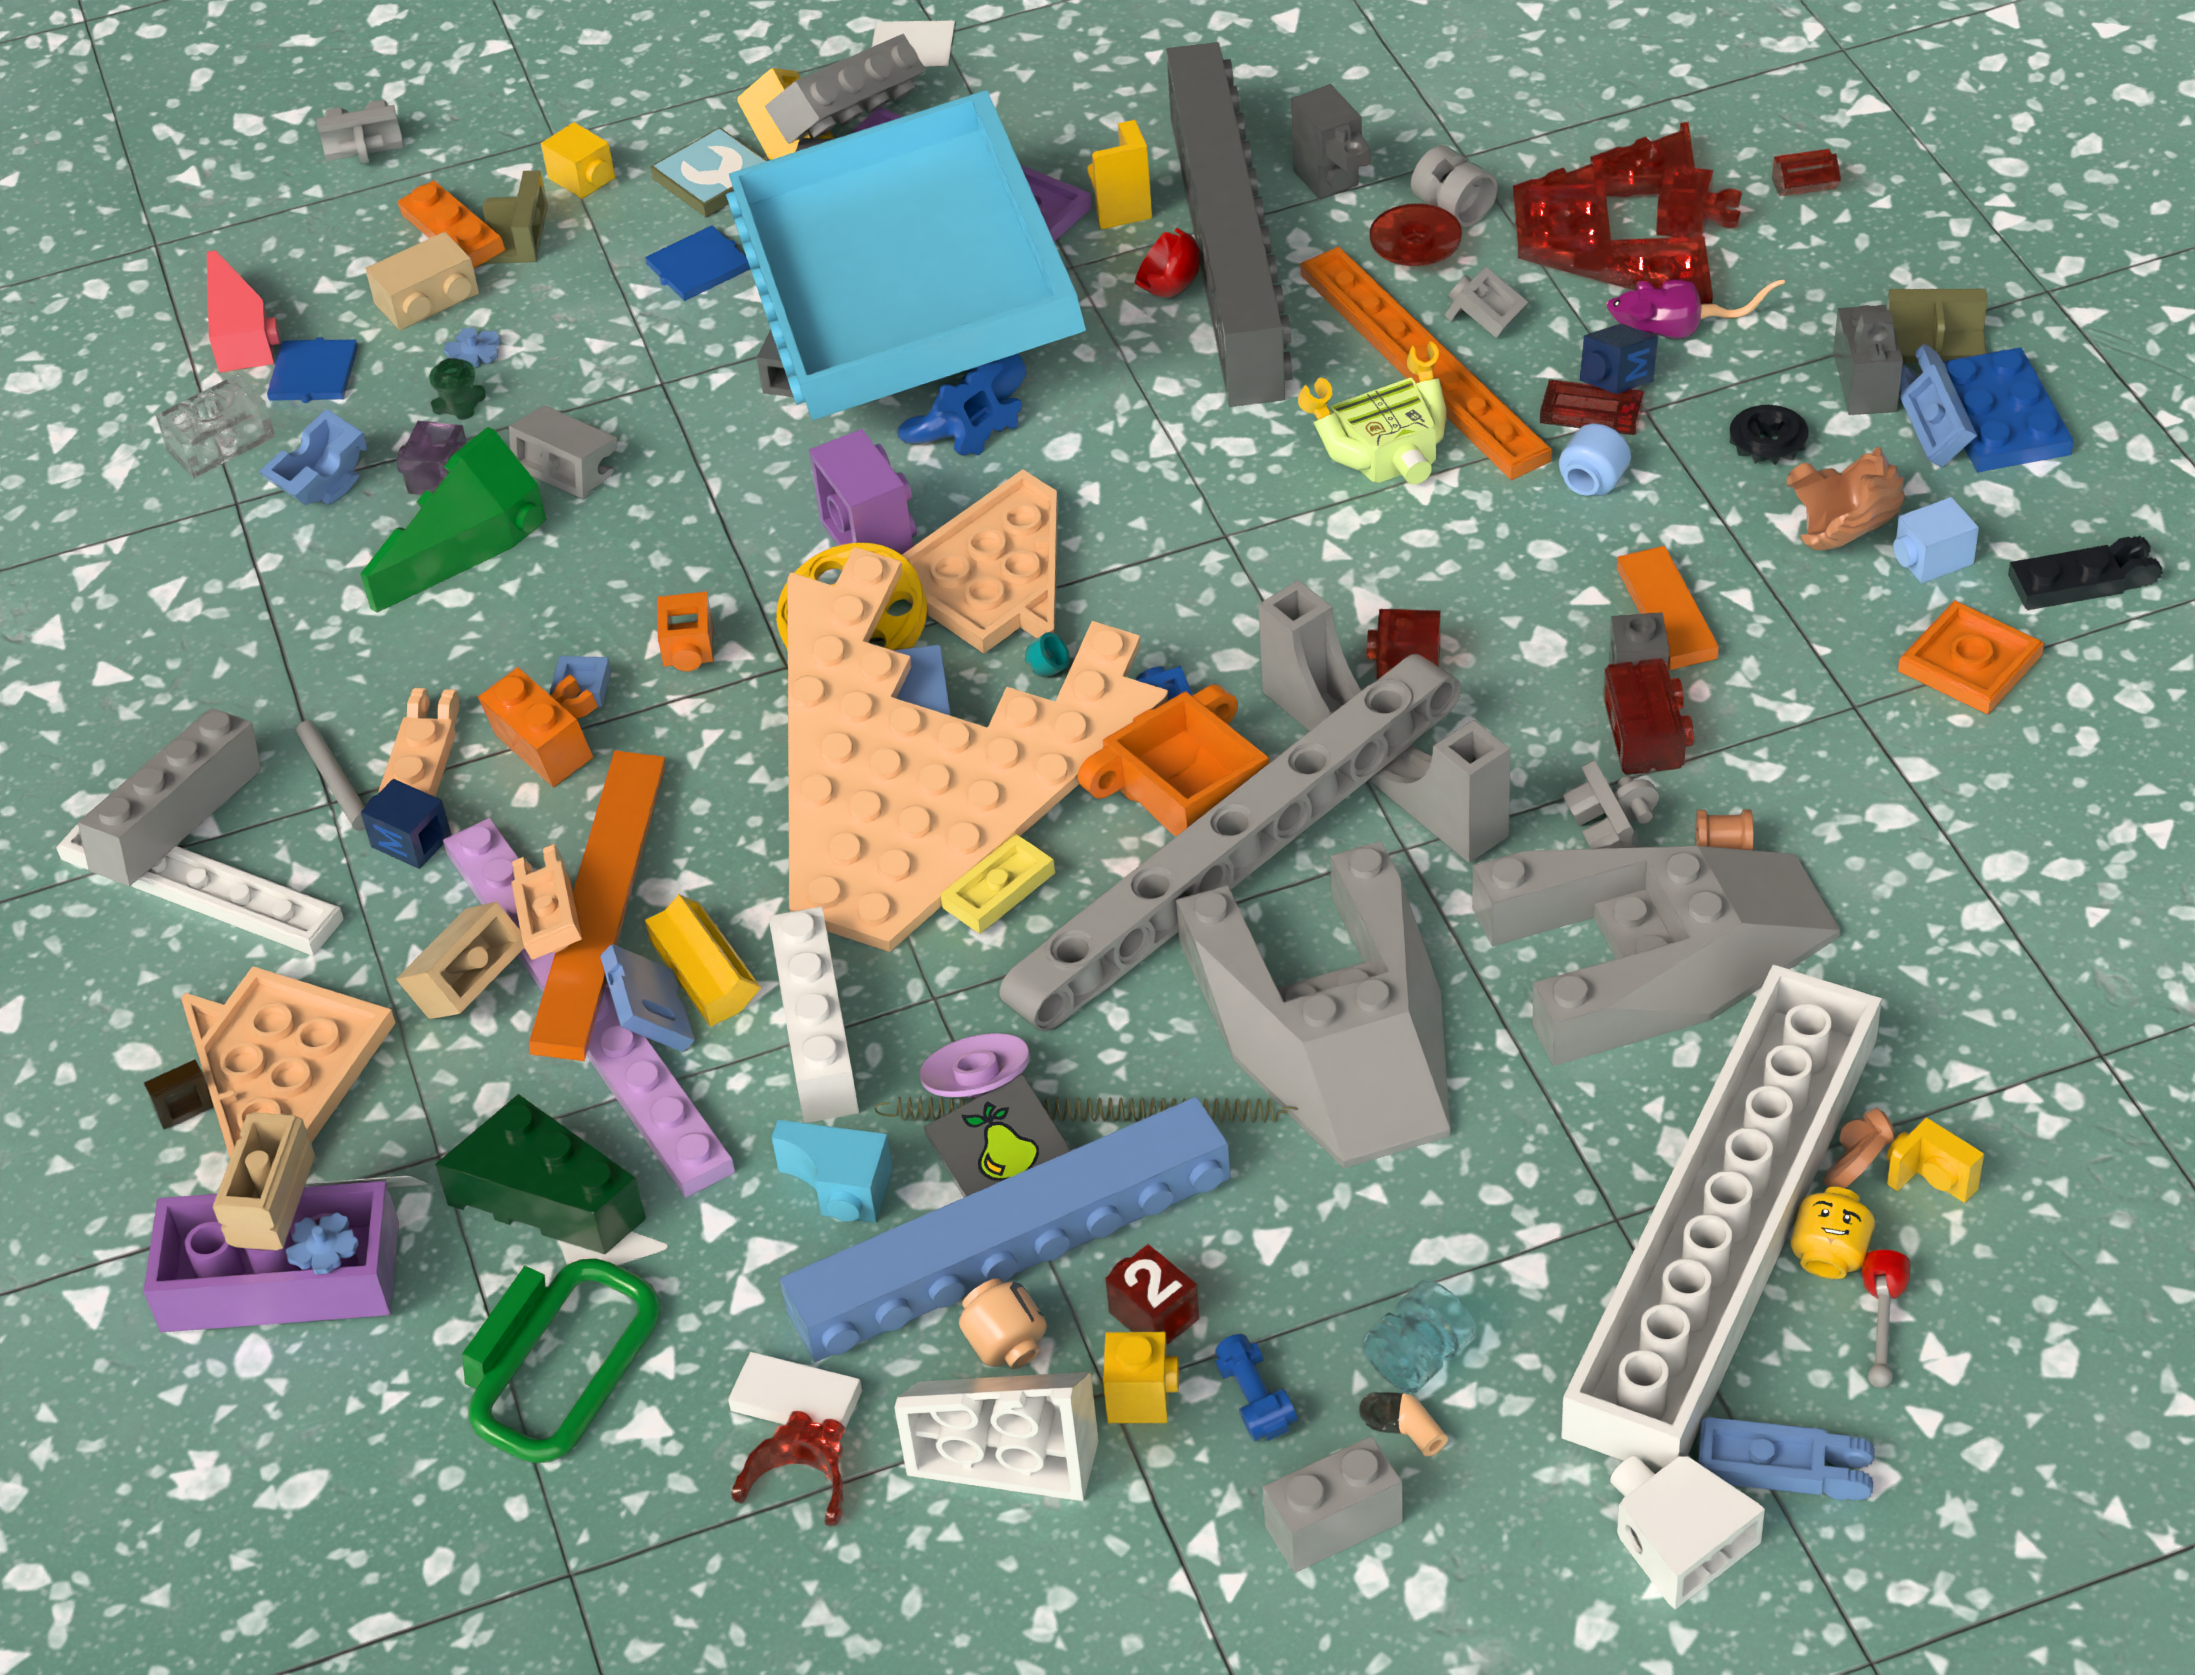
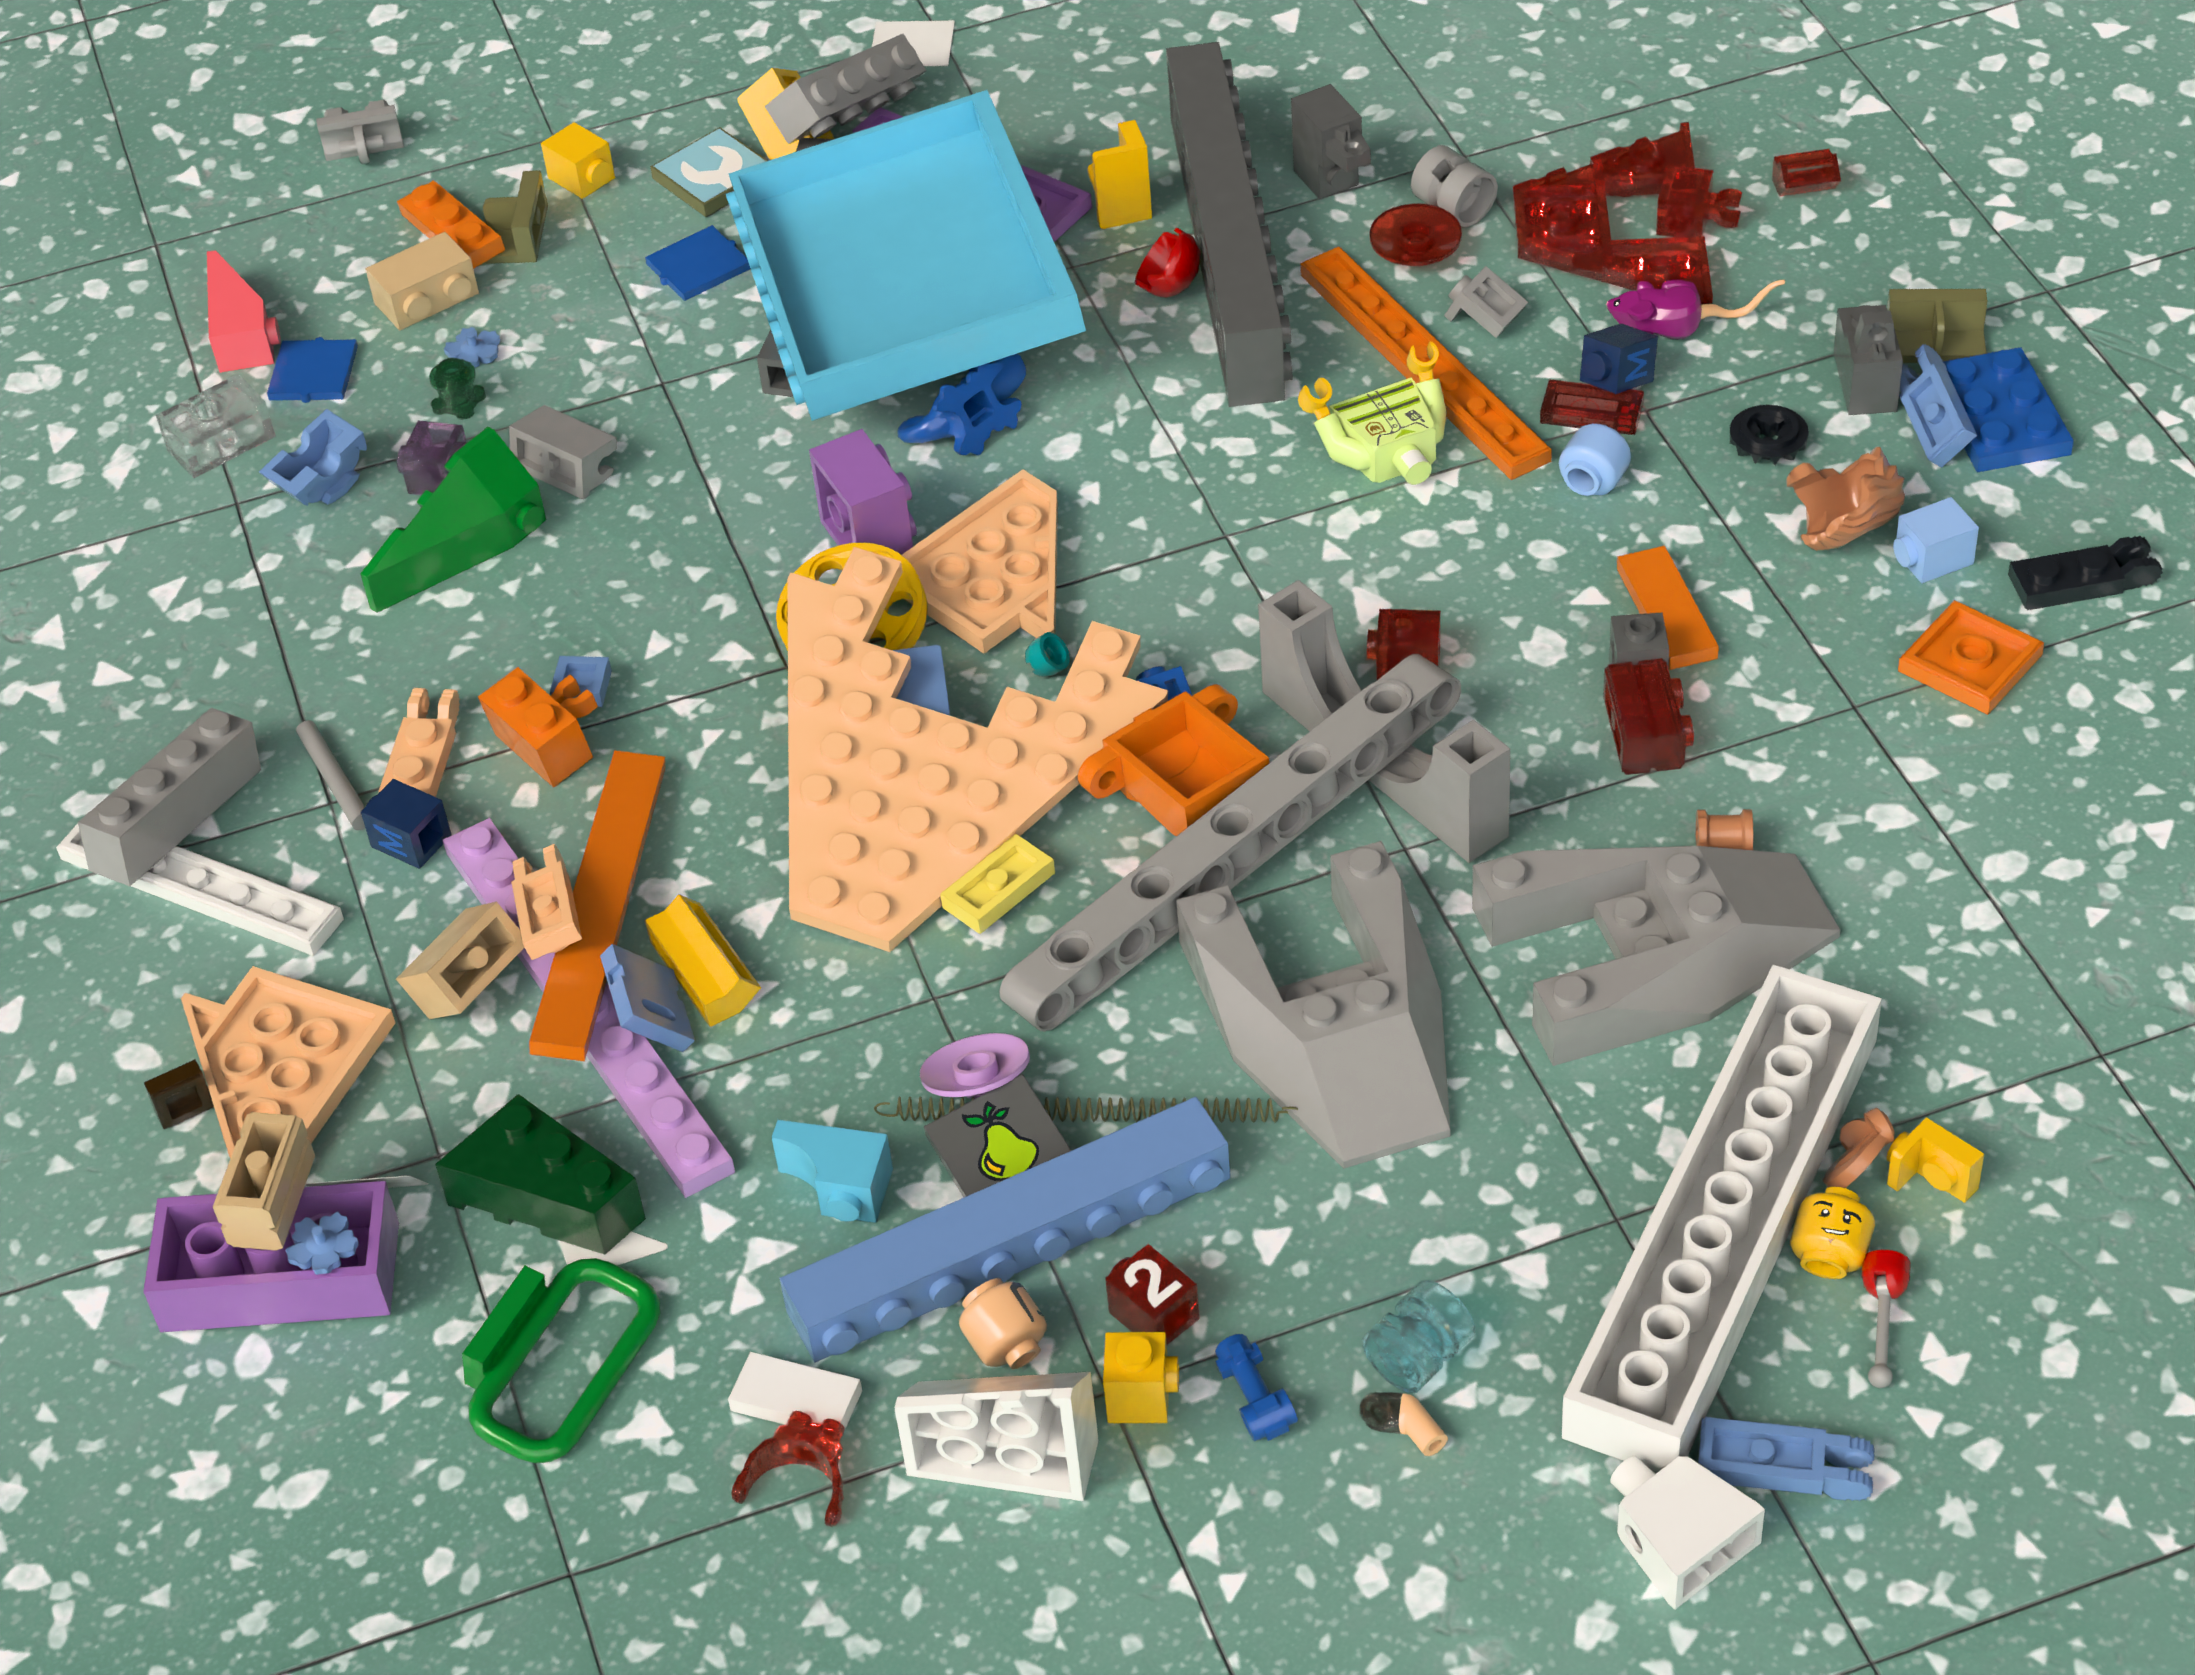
(685, 643): orange brick -> none
(813, 1015): white brick -> none
(1333, 1504): light grey brick -> none
(1594, 797): light grey hips -> none

